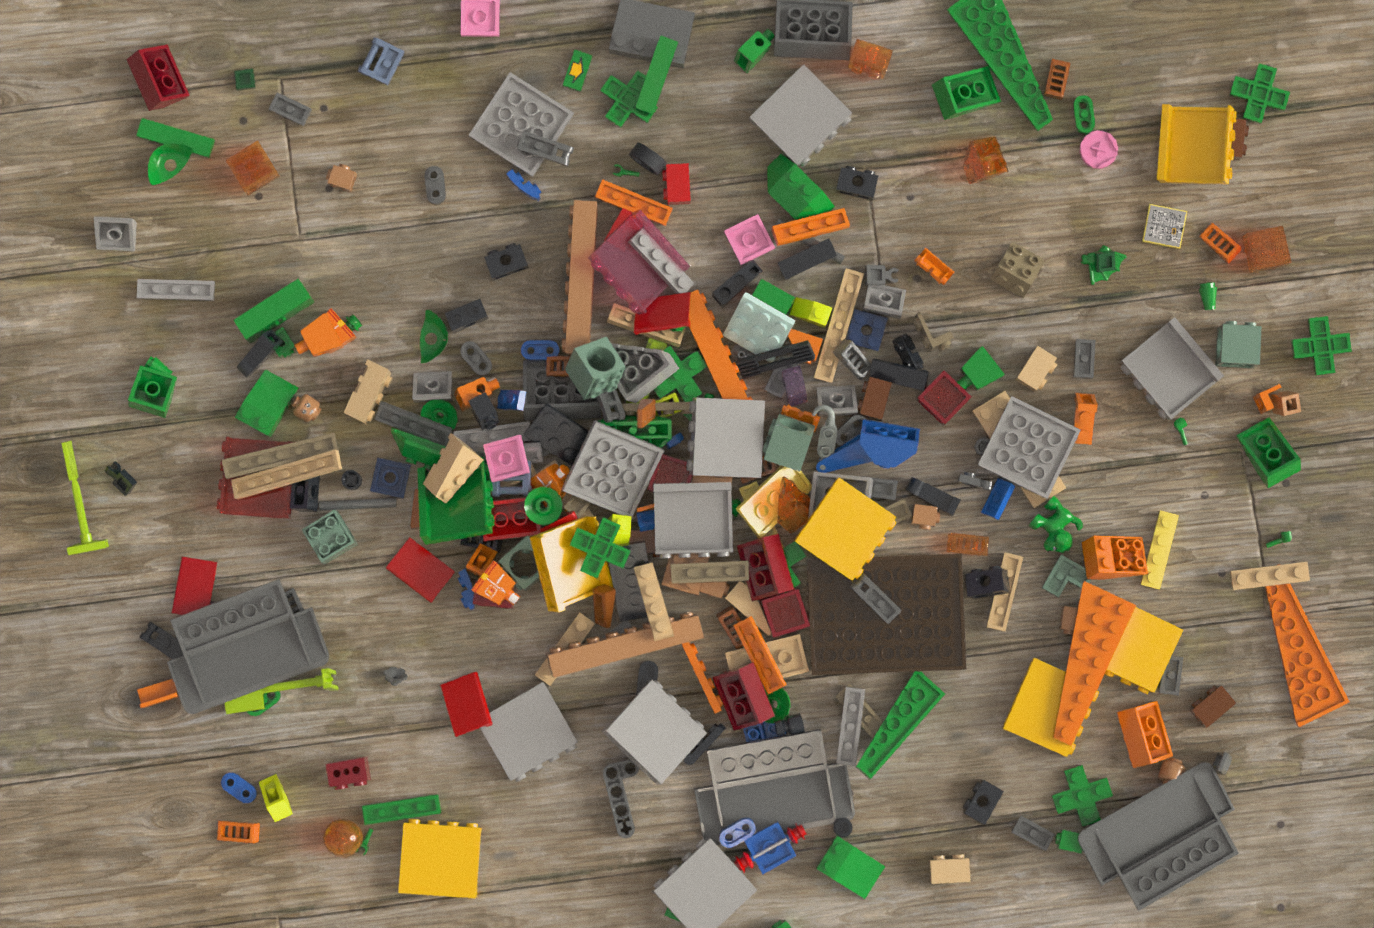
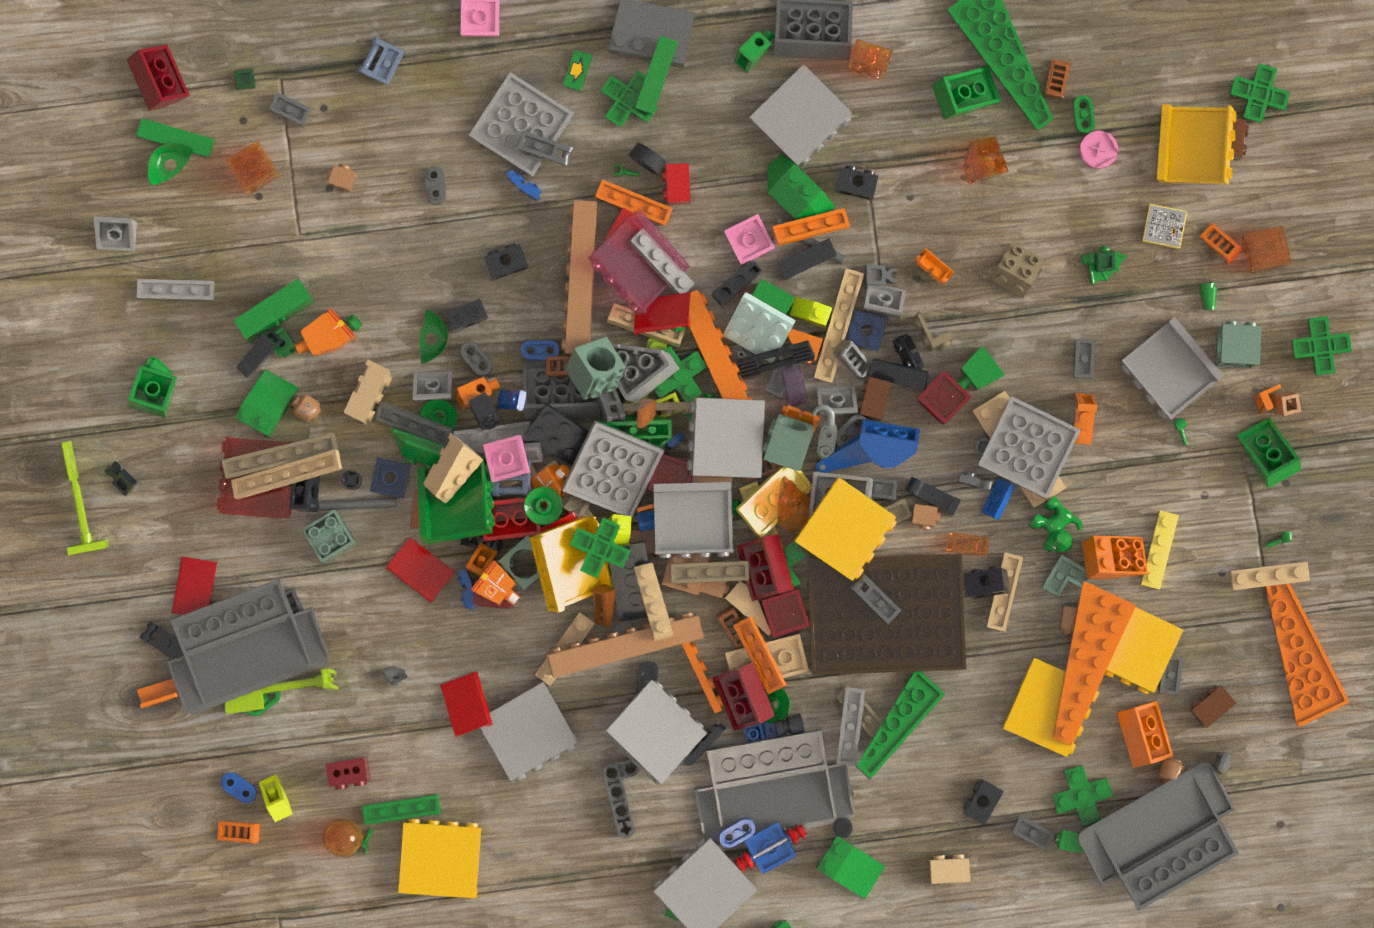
(1036, 369): tan brick -> none

